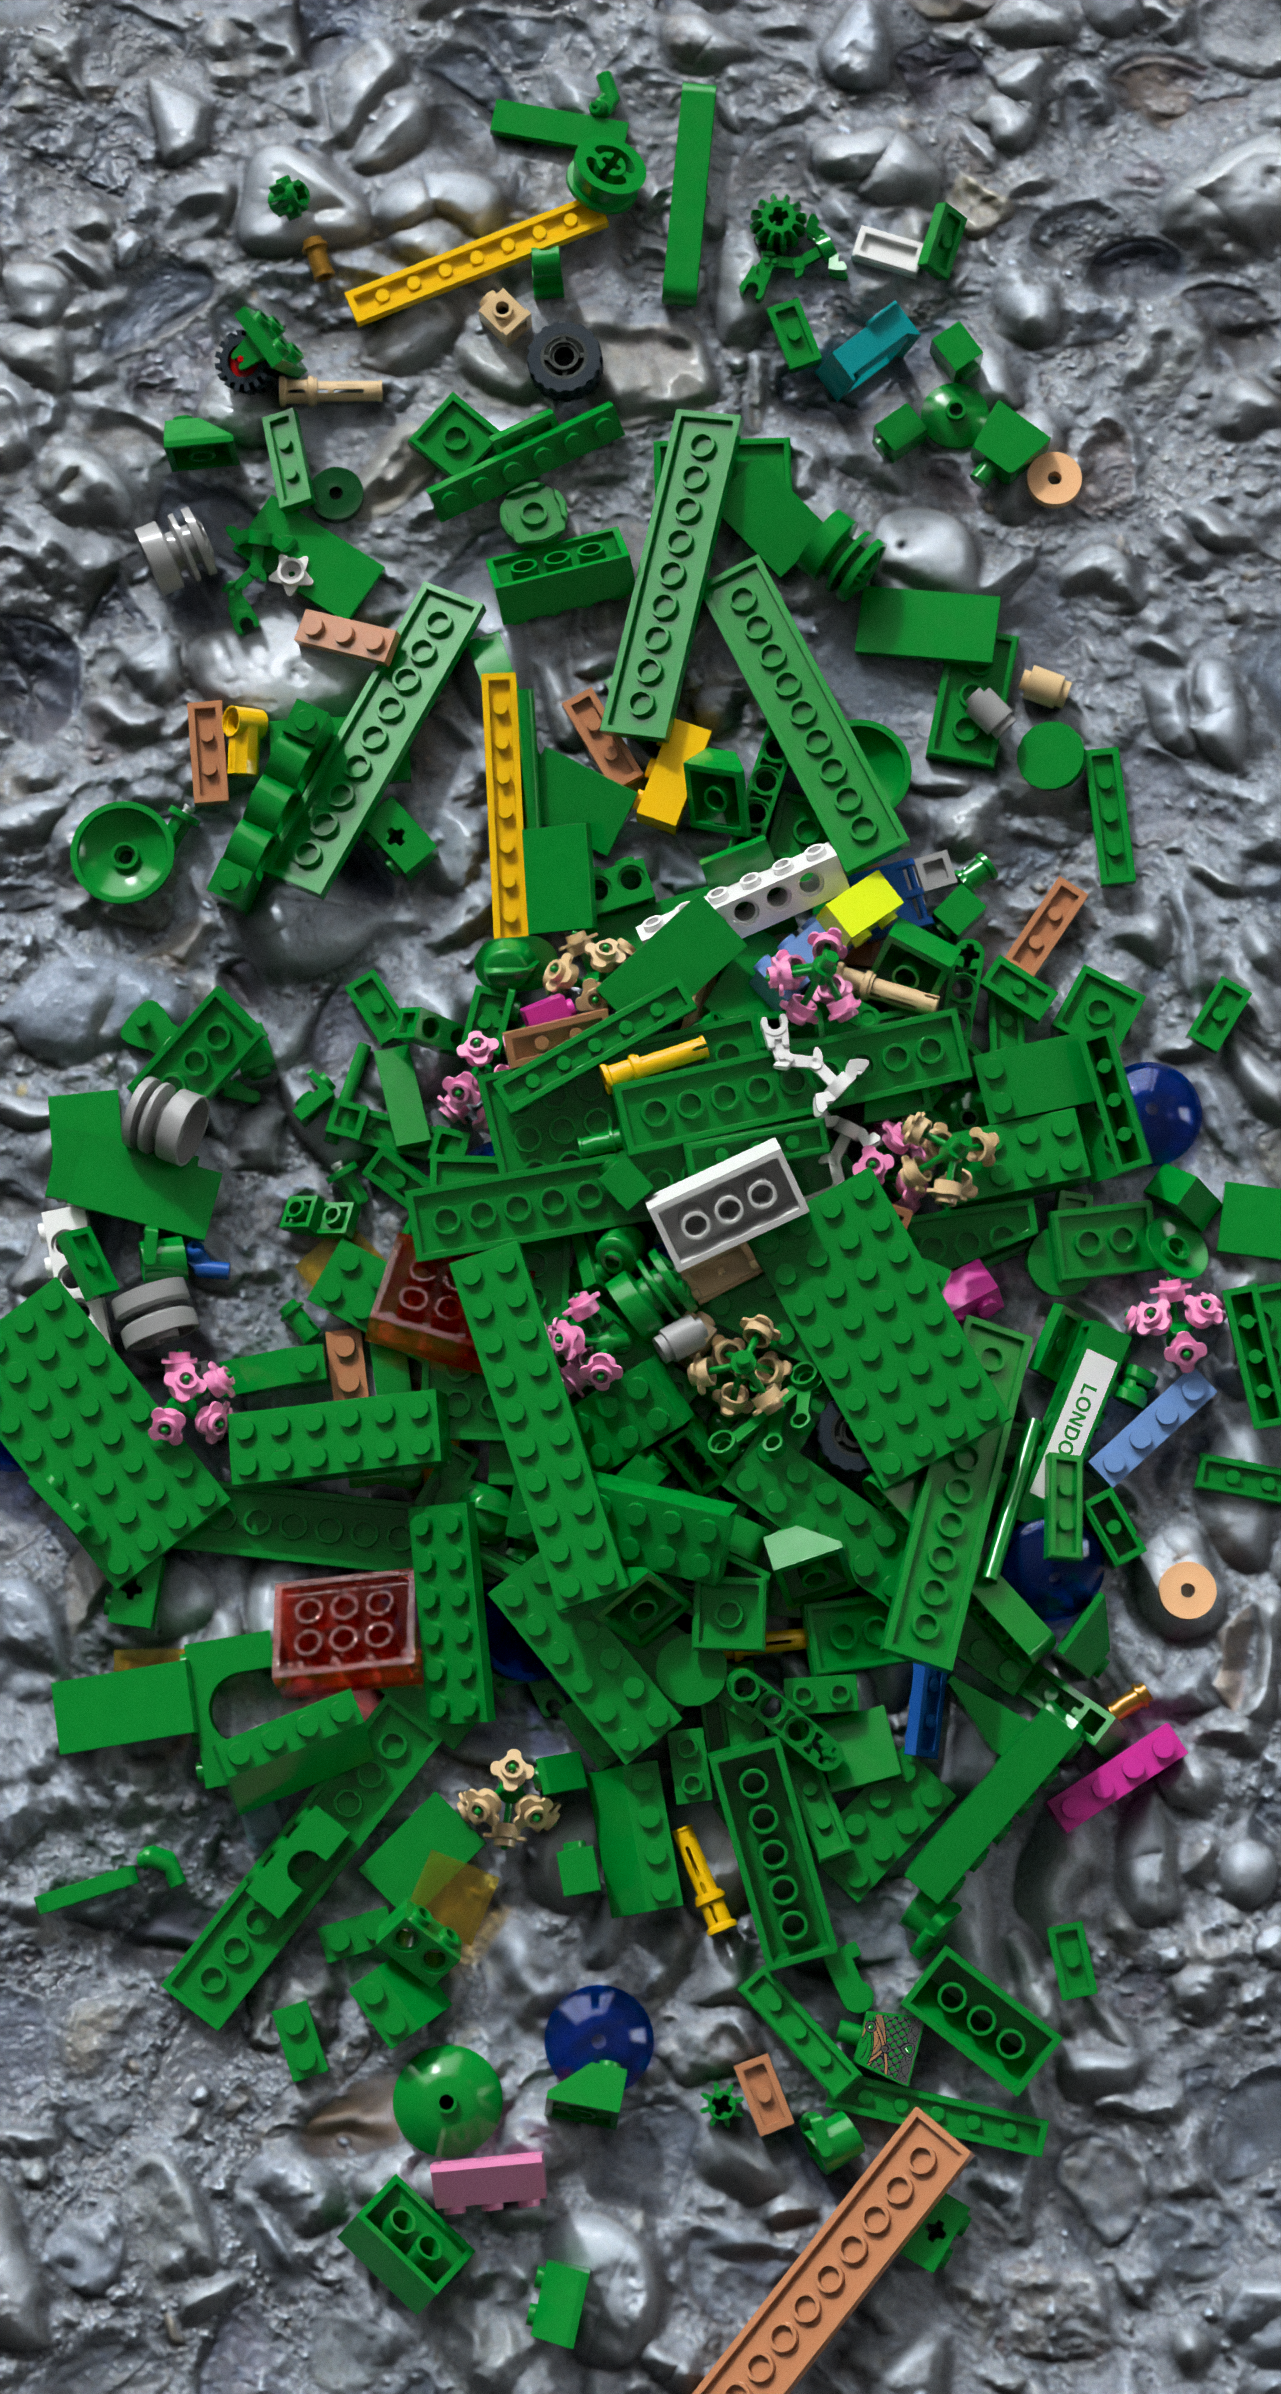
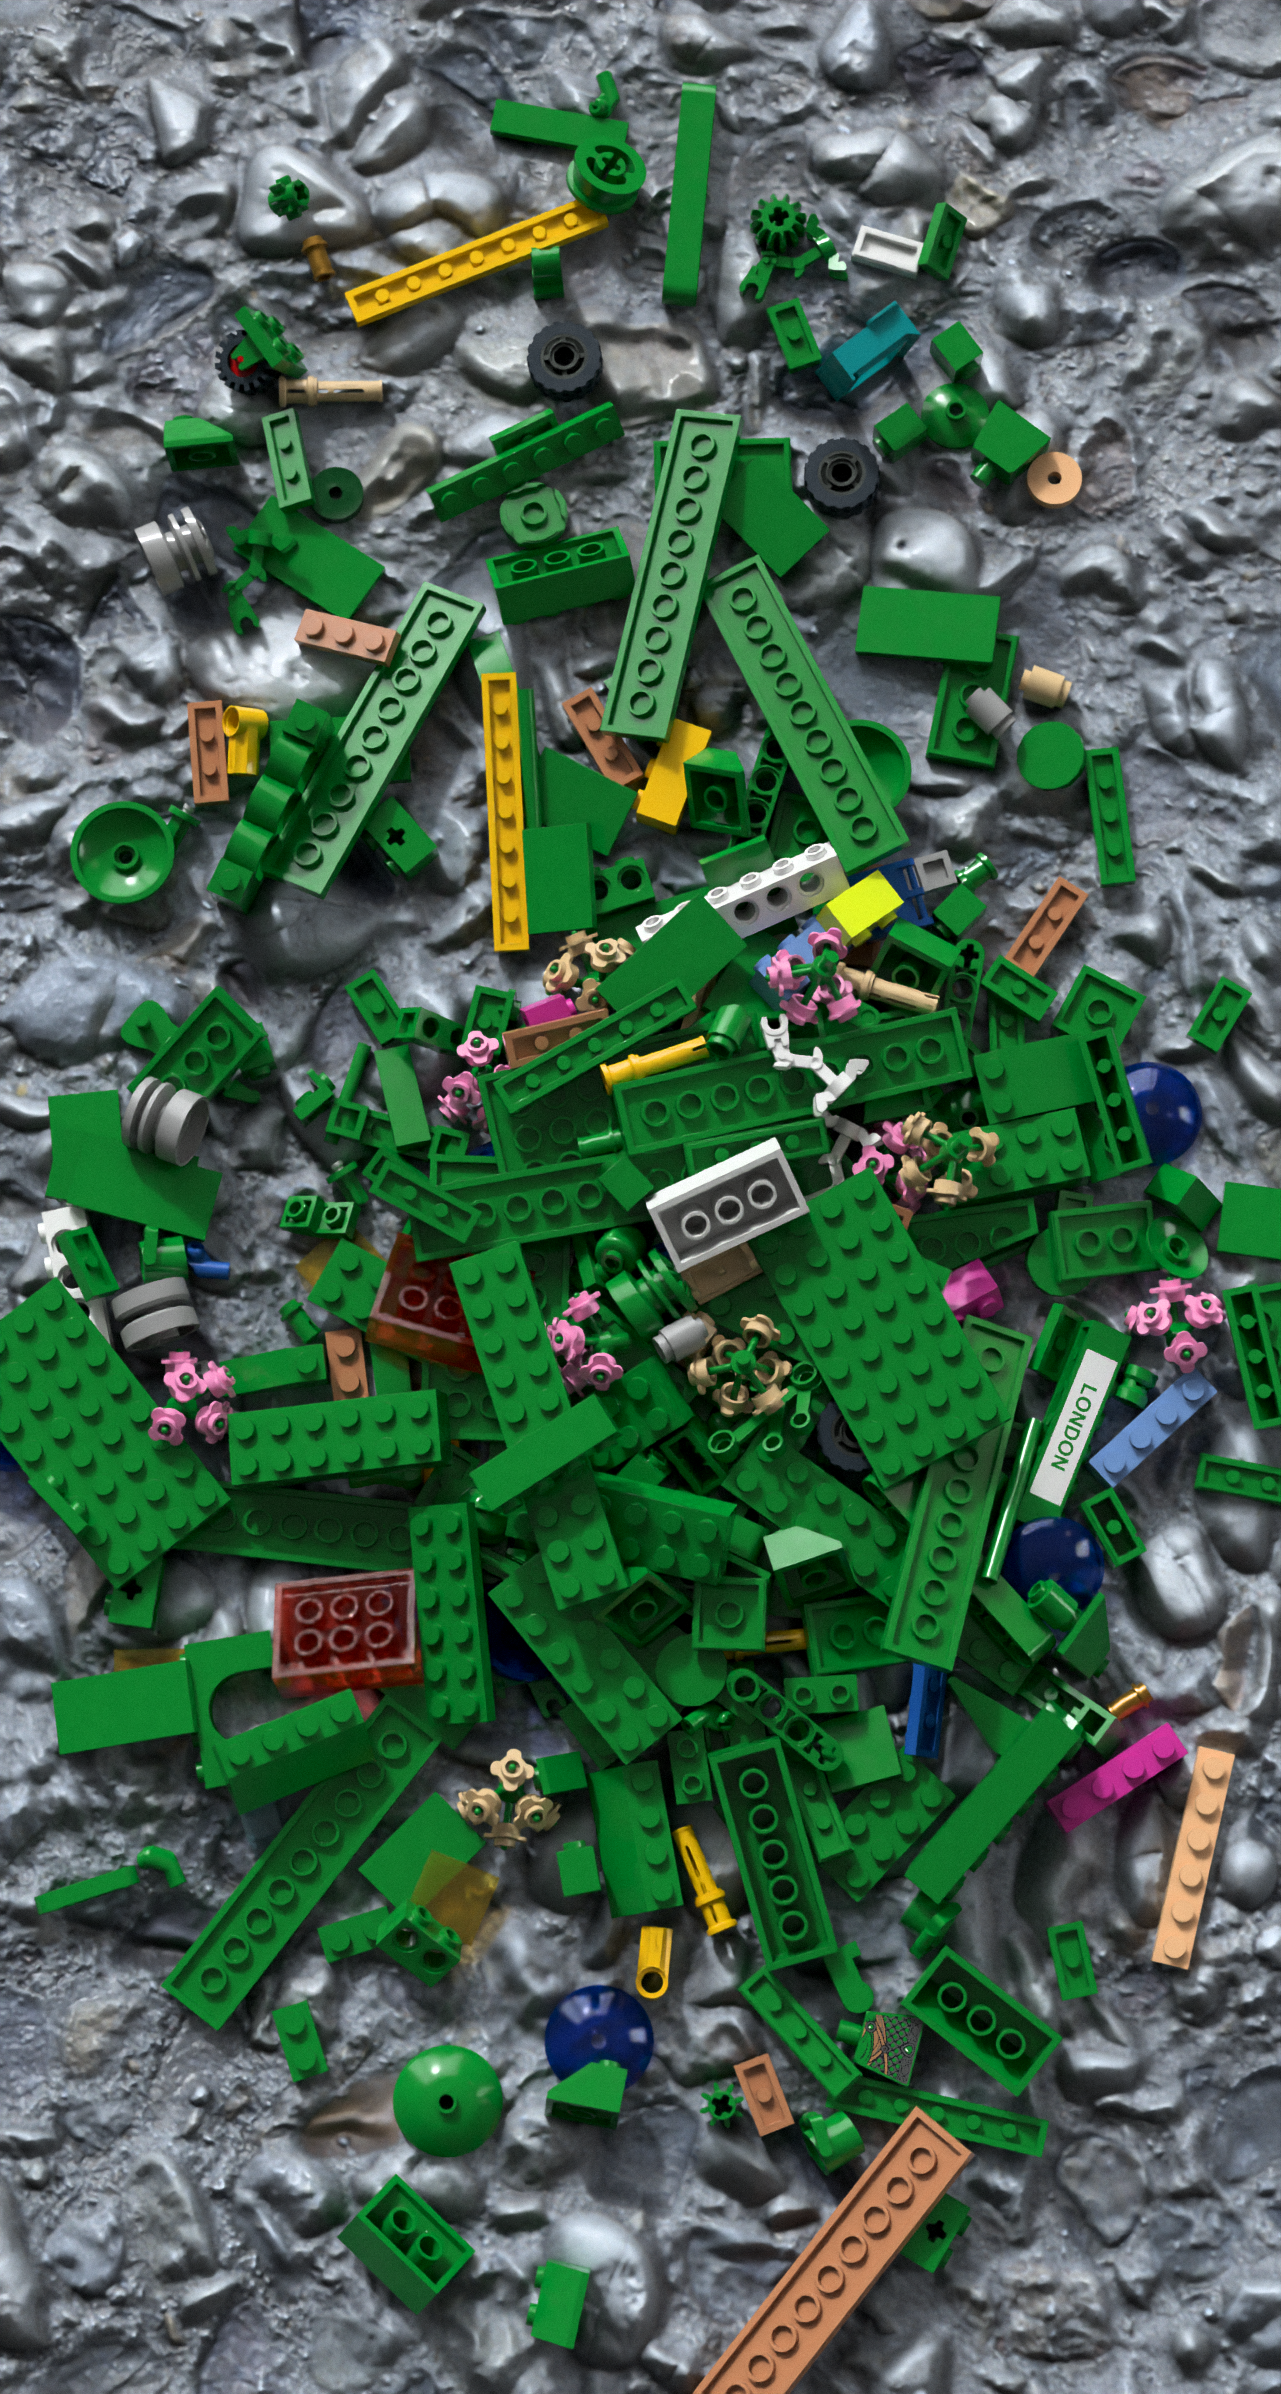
(274, 1884): green arch -> none
(289, 564): white plate -> none
(398, 2001): green slope -> none
(425, 1201): none -> green plate
(454, 437): green tile -> none
(489, 2182): bright pink slope -> none
(506, 326): tan brick -> none
(514, 963): green piece -> none
(545, 1455): none -> green brick
(654, 1958): none -> yellow piece
(710, 1717): none -> green arm
(728, 1031): none -> green brick
(836, 458): none -> black wheel
(846, 559): green wheel -> none
(1054, 1605): none -> green brick
(1063, 1508): green tile -> none
(1192, 1857): none -> light nougat plate
(1203, 1590): light nougat piece -> none

